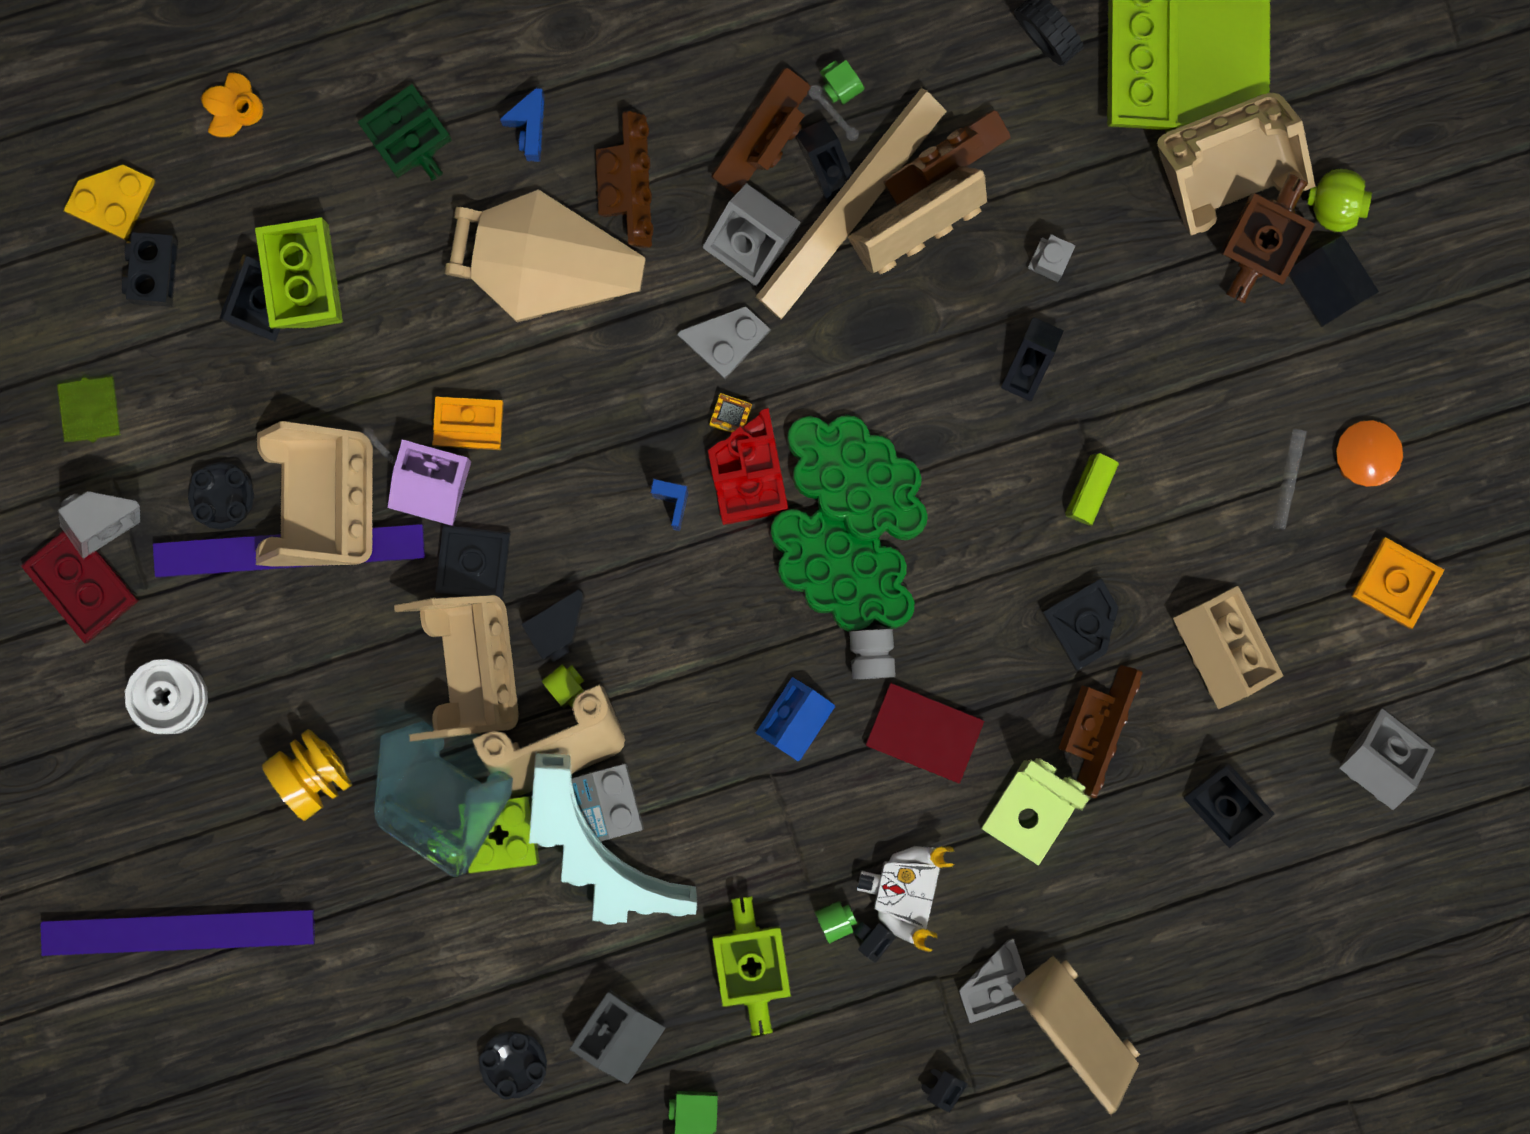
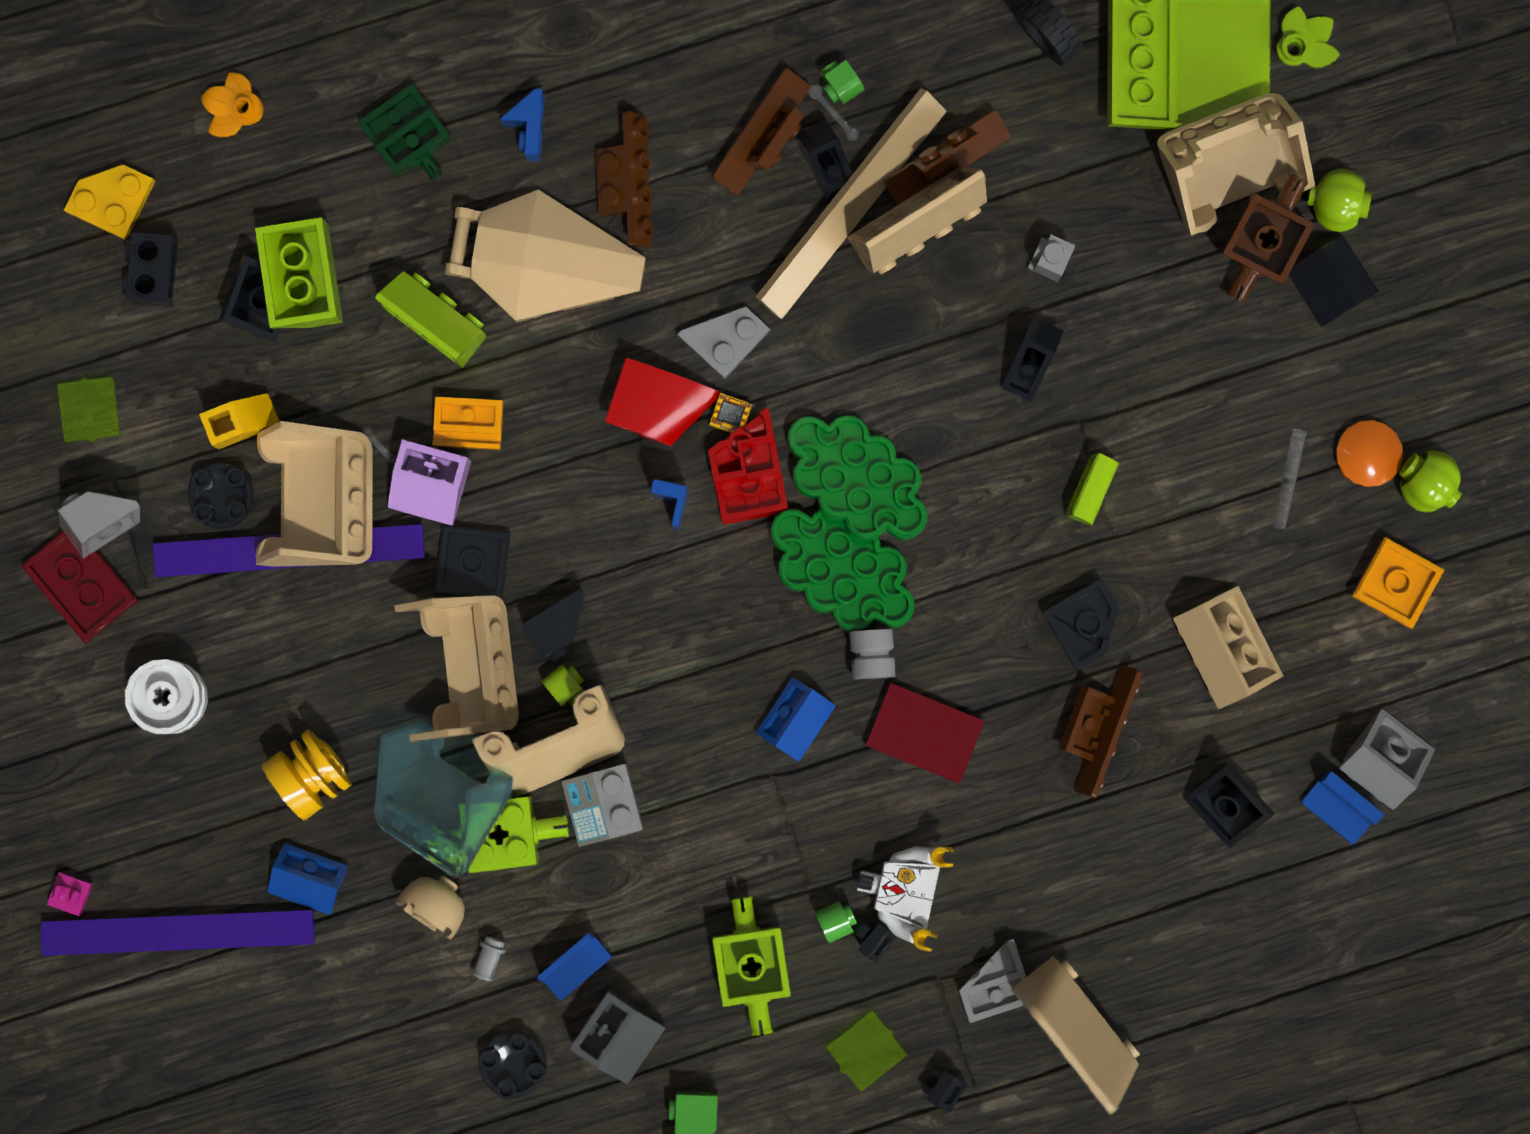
(70, 894): none -> dark pink tile
(238, 420): none -> yellow slope
(306, 878): none -> blue panel
(432, 317): none -> lime slope
(434, 904): none -> tan cylinder
(488, 958): none -> light grey pin
(575, 966): none -> blue panel
(586, 860): light aqua arch -> none
(657, 402): none -> red slope
(751, 234): light grey slope -> none
(866, 1051): none -> clear neon green piece
(1044, 793): yellowish green bracket -> none
(1309, 37): none -> lime plate
(1341, 807): none -> blue panel
(1430, 481): none -> lime plant

